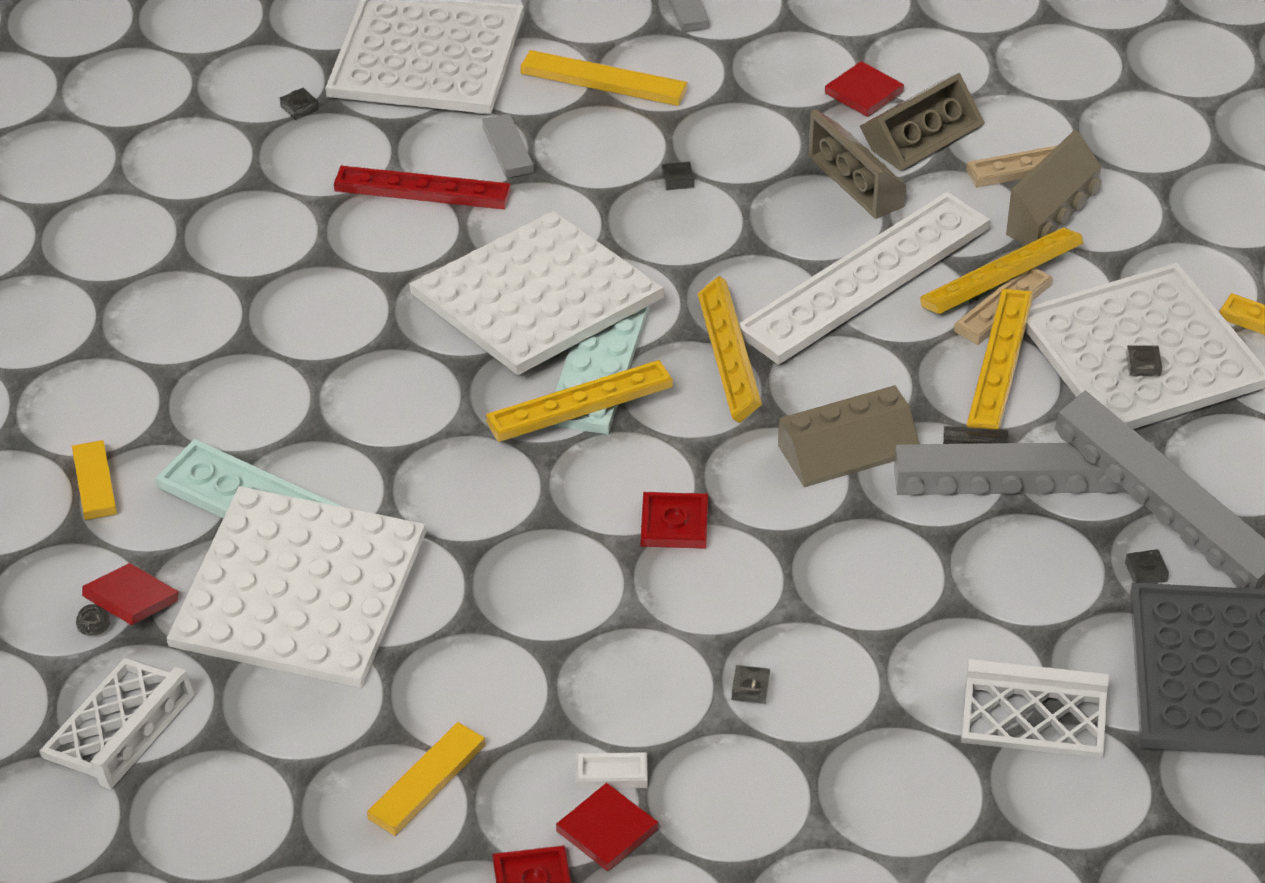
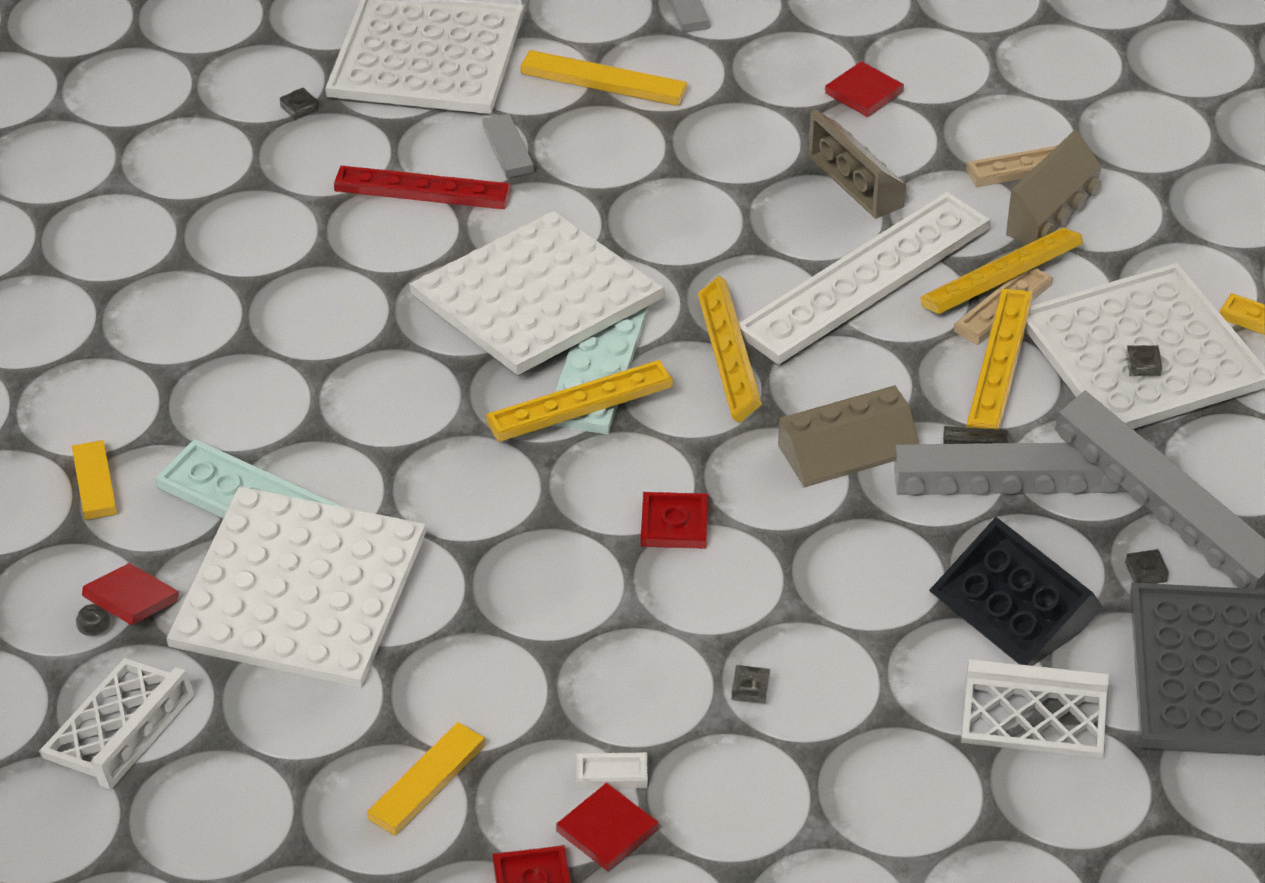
(677, 175): clear smoke tile -> none
(923, 123): dark tan slope -> none
(1015, 595): none -> black slope

